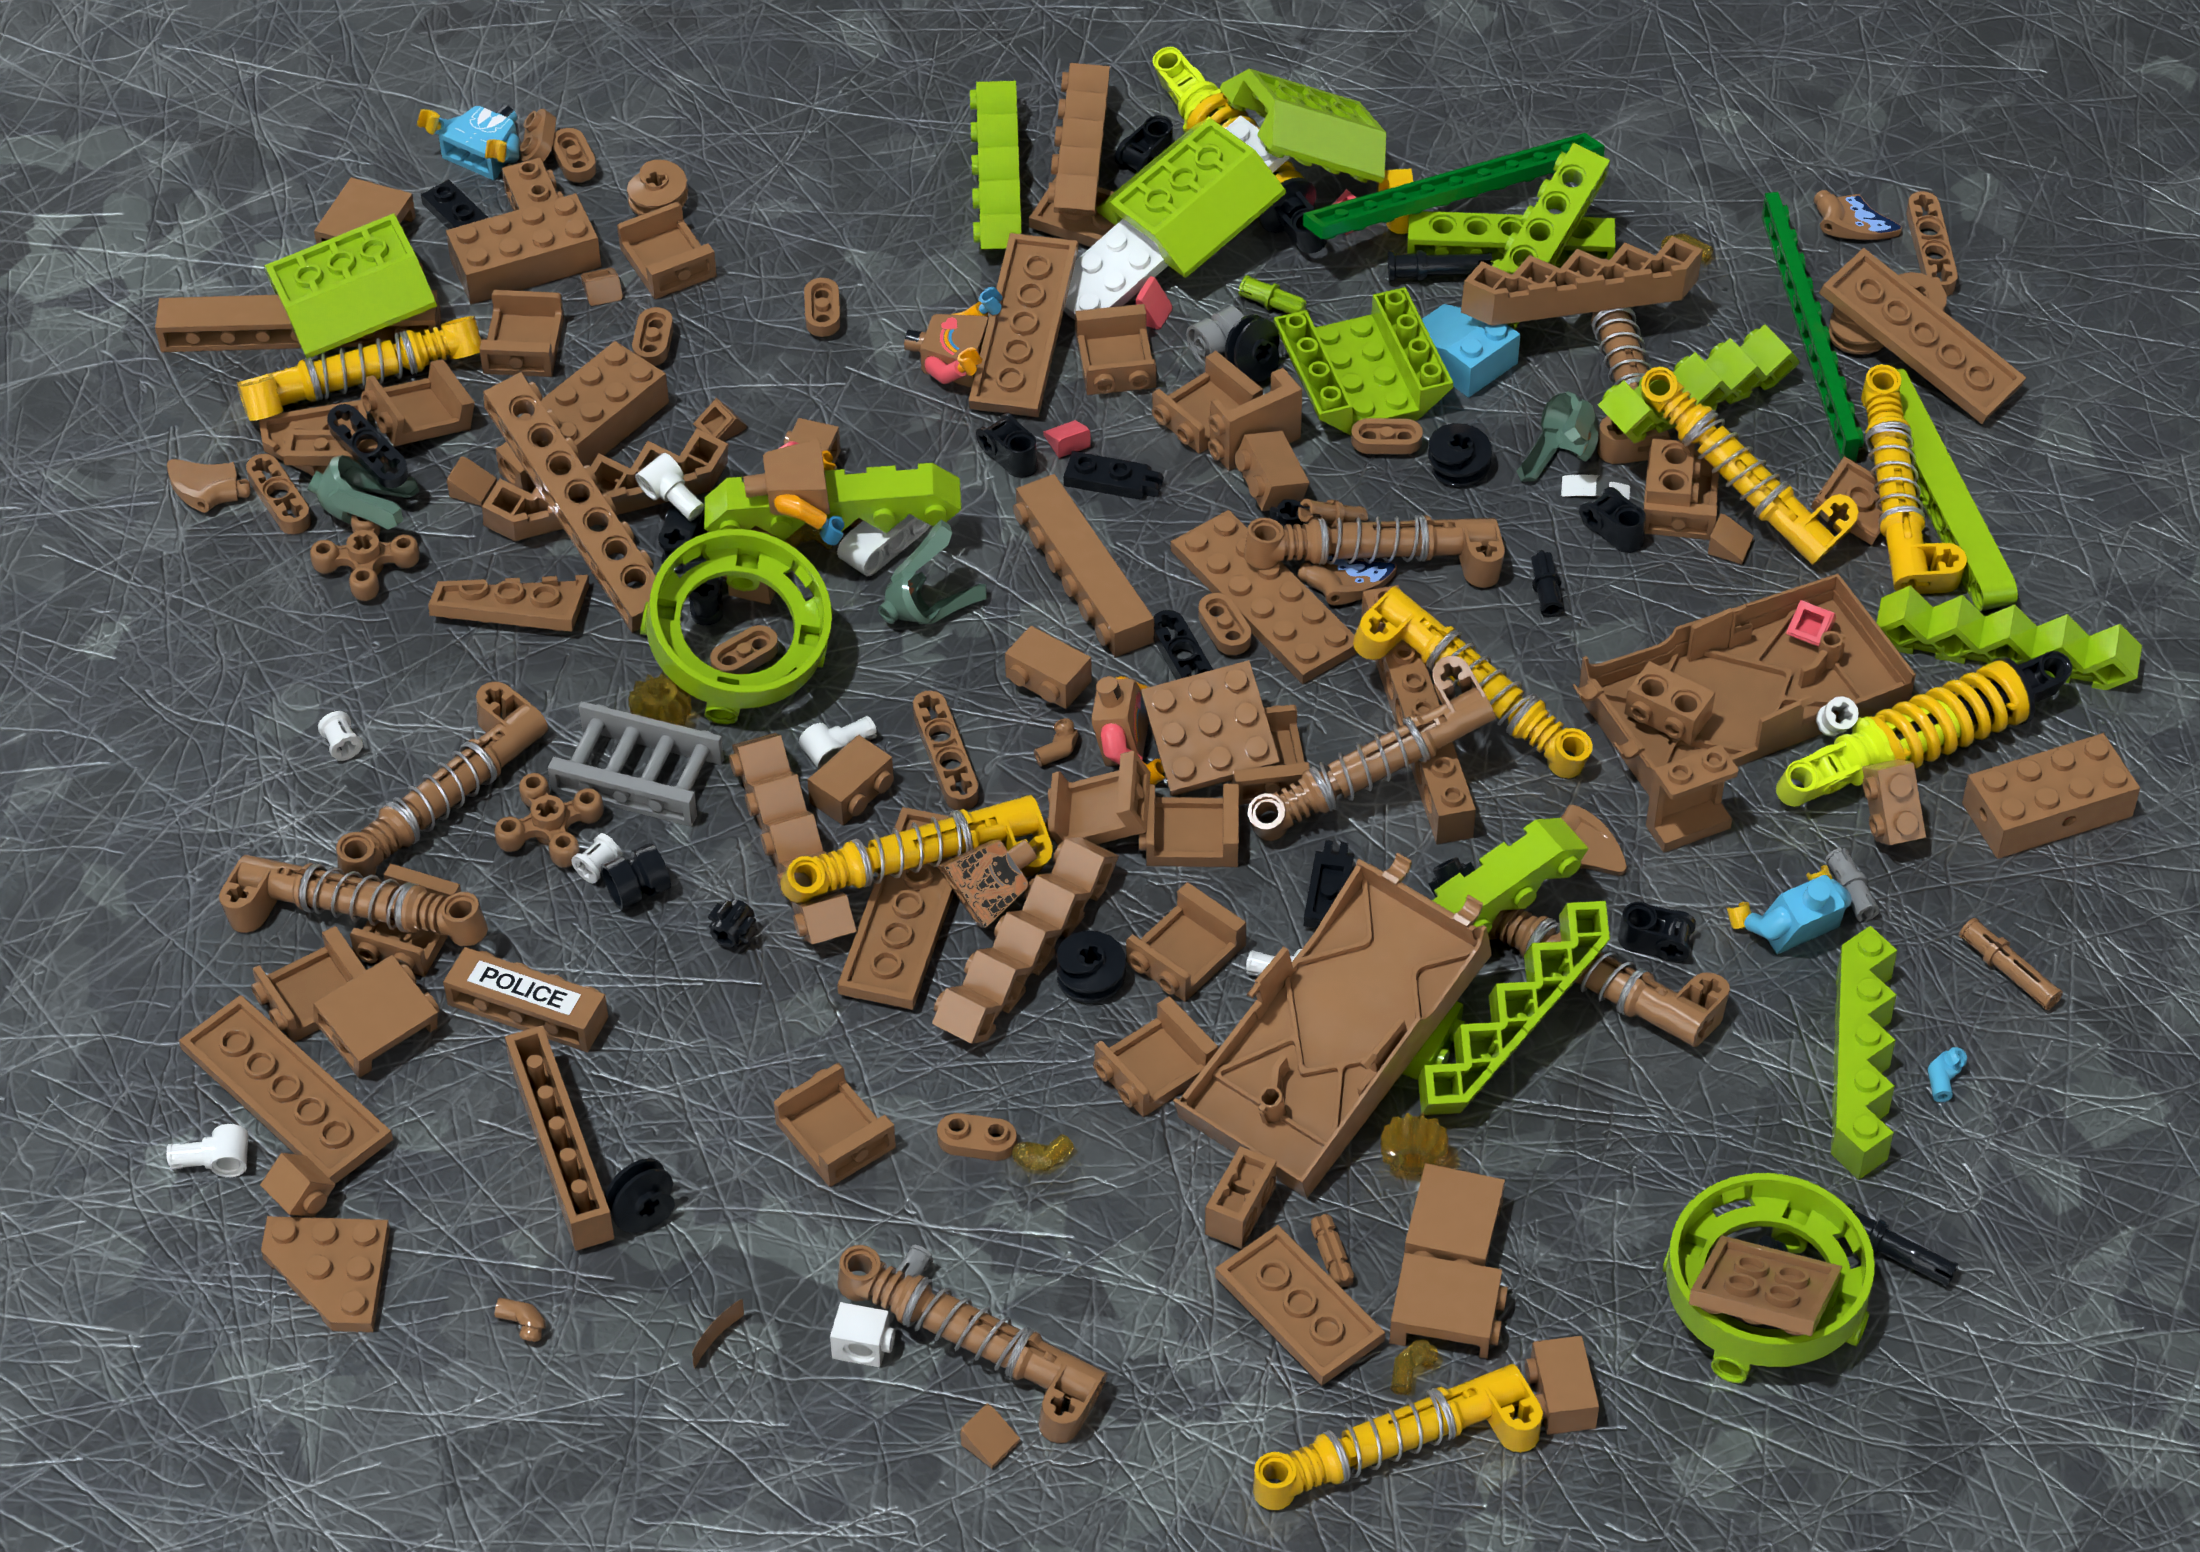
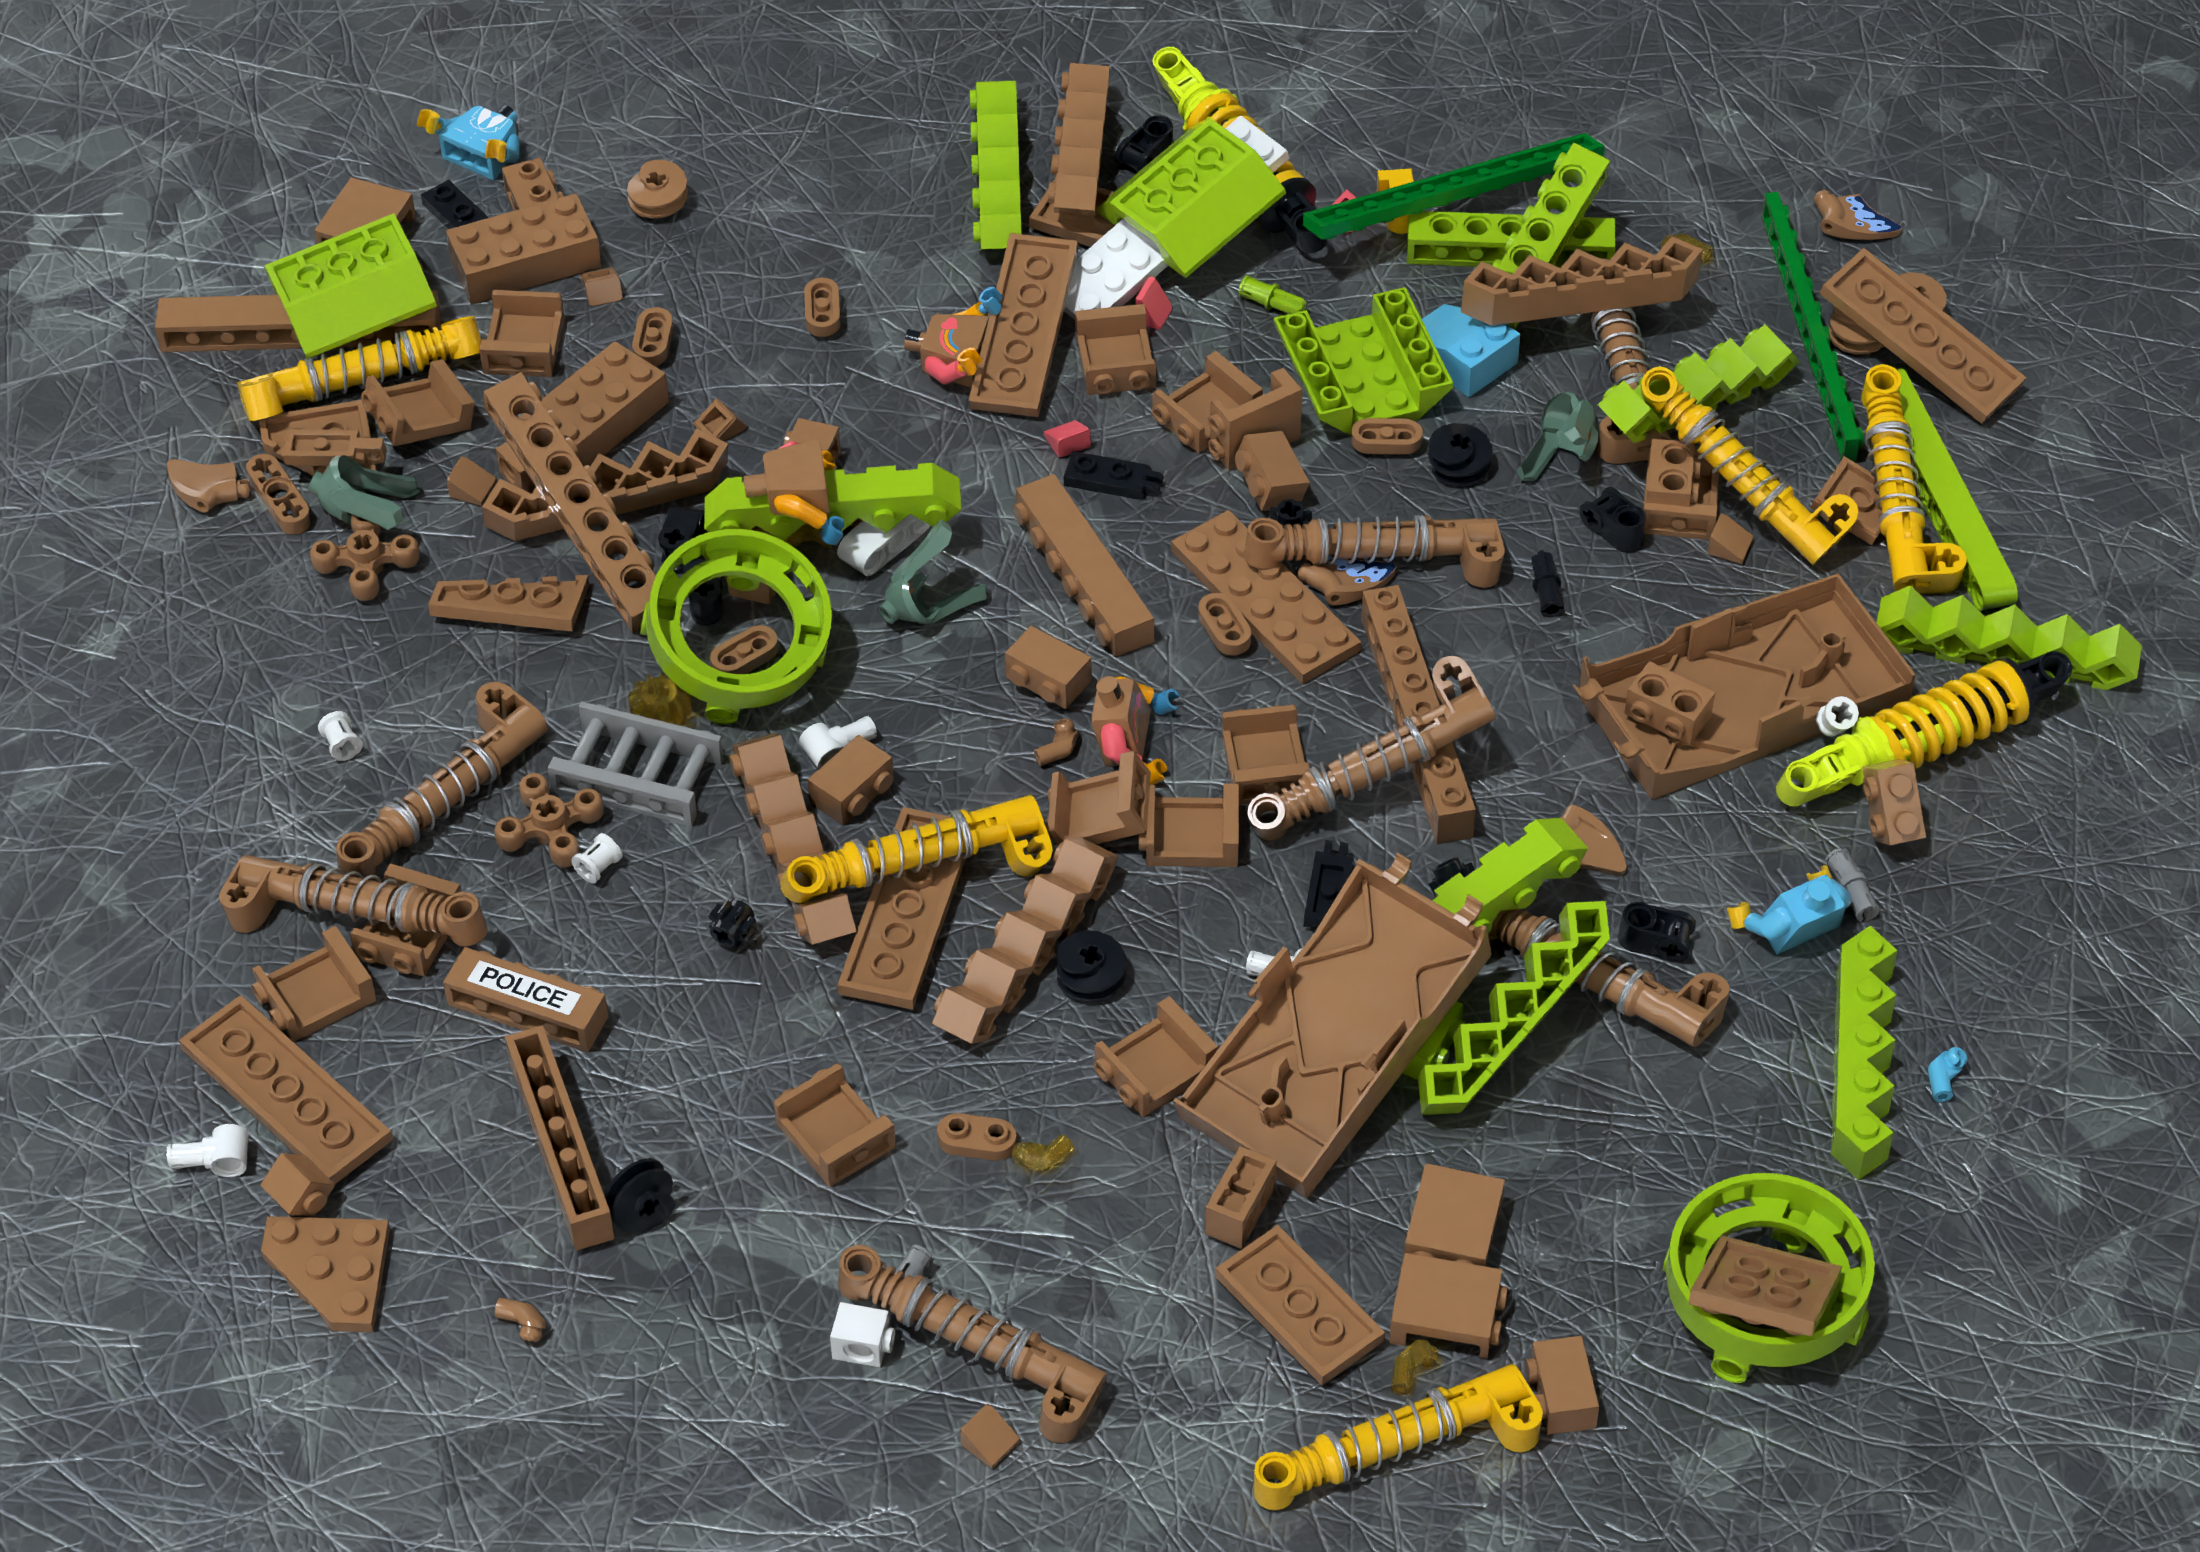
(365, 430): black beam -> none
(374, 1013): medium nougat panel -> none
(538, 135): medium nougat plate -> none
(573, 155): medium nougat plate -> none
(634, 876): black wheel -> none
(665, 251): medium nougat panel -> none
(665, 480): white pin -> none
(721, 1323): medium nougat sticker -> none
(944, 750): medium nougat beam -> none
(988, 878): torso -> none
(1010, 446): black piece -> none
(1182, 639): black beam -> none
(1188, 943): medium nougat panel -> none
(1209, 727): medium nougat plate -> none
(1212, 333): light grey wheel -> none
(1253, 347): black piece -> none
(1311, 124): lime slope -> none
(1330, 512): medium nougat pin -> none
(1332, 1250): medium nougat axle -> none
(1412, 1142): clear yellow gear -> none
(1421, 264): black pin -> none
(1433, 640): yellow piece -> none
(1592, 485): white sticker -> none
(1688, 798): medium nougat panel -> none
(1810, 623): coral slope -> none
(1906, 1251): black pin -> none
(1935, 243): medium nougat beam -> none
(1998, 953): medium nougat pin -> none
(2050, 795): medium nougat brick -> none

